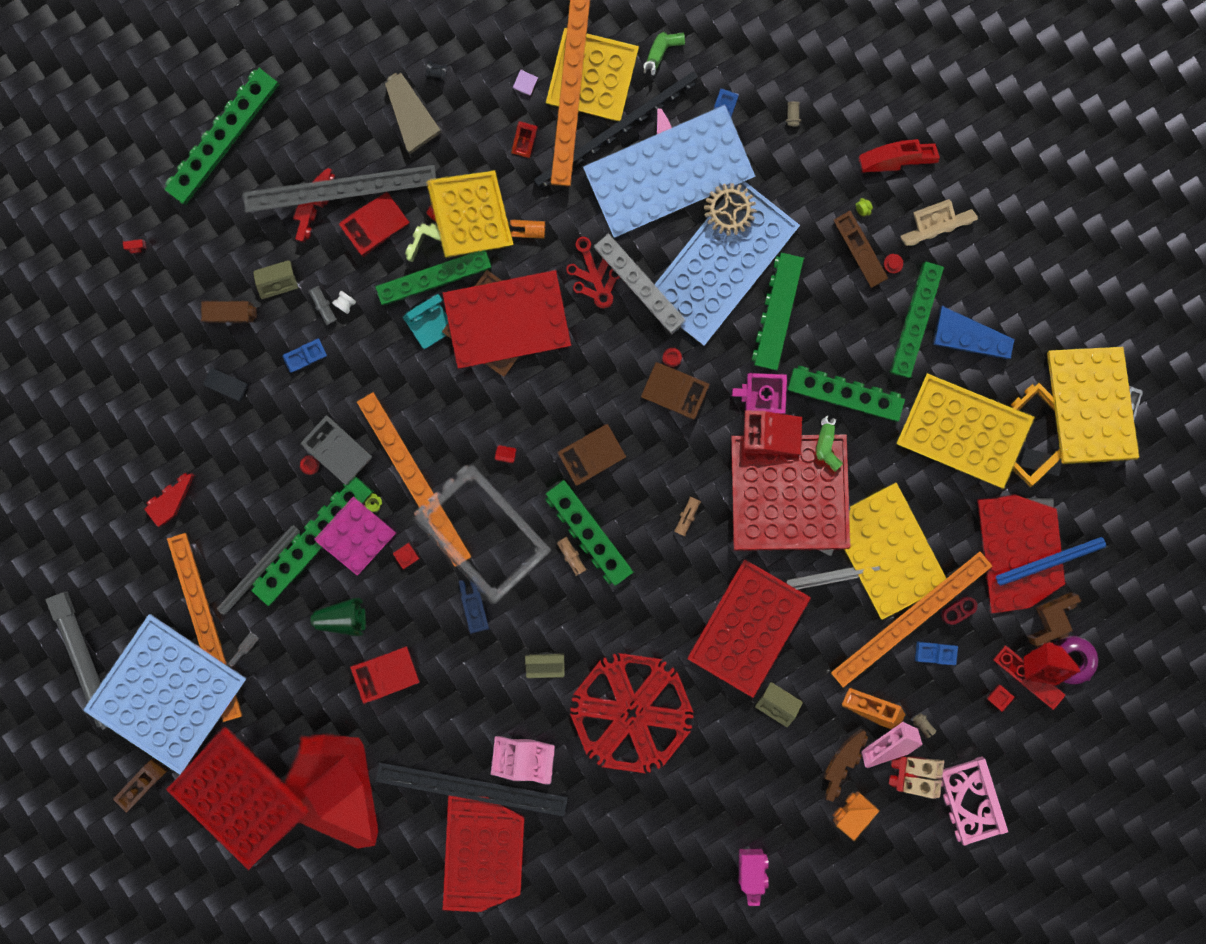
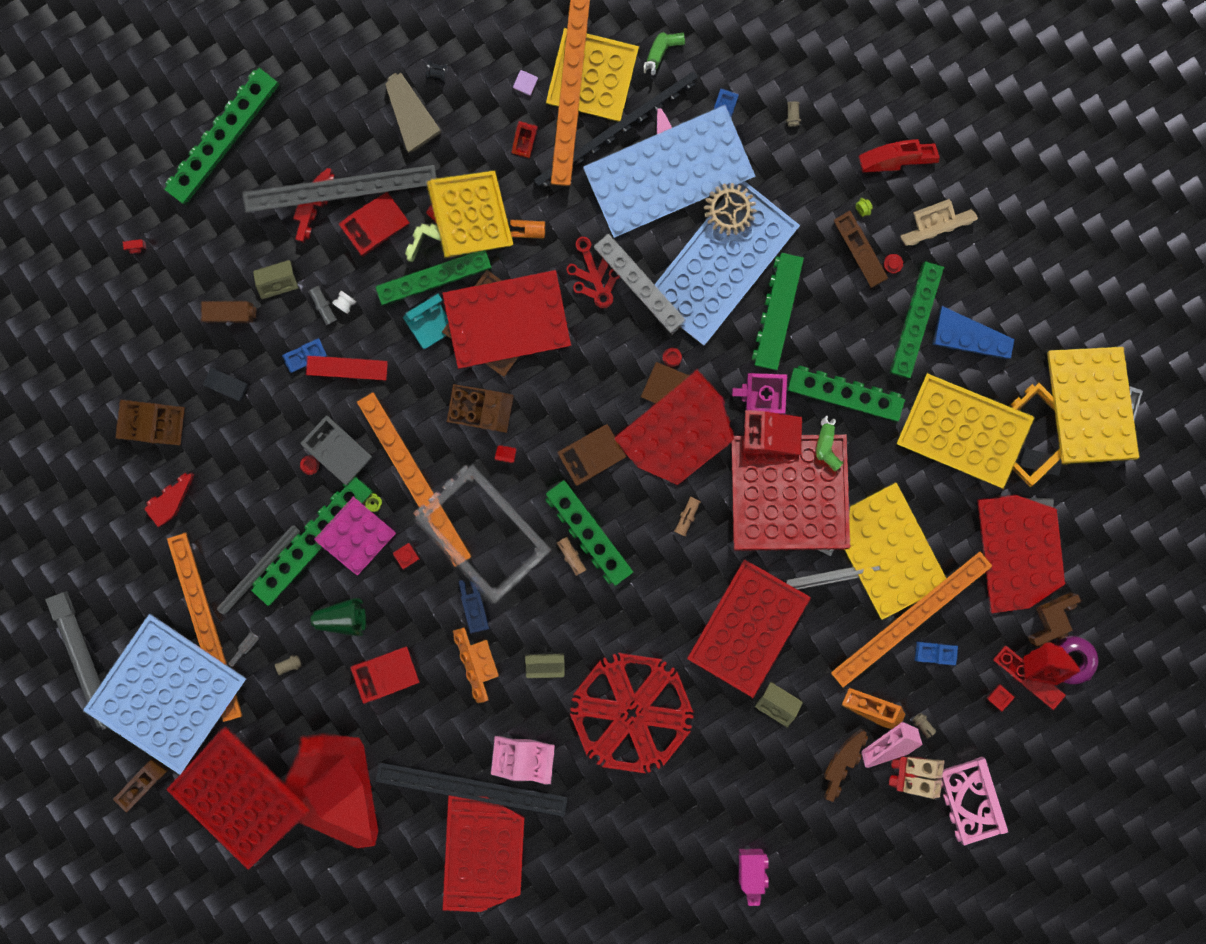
(150, 422): none -> reddish brown bracket
(287, 665): none -> dark tan pin
(346, 368): none -> red slope
(477, 662): none -> orange bracket
(480, 408): none -> reddish brown slope
(679, 431): none -> red plate
(855, 815): orange slope -> none
(960, 613): dark red beam -> none
(1050, 561): blue axle -> none

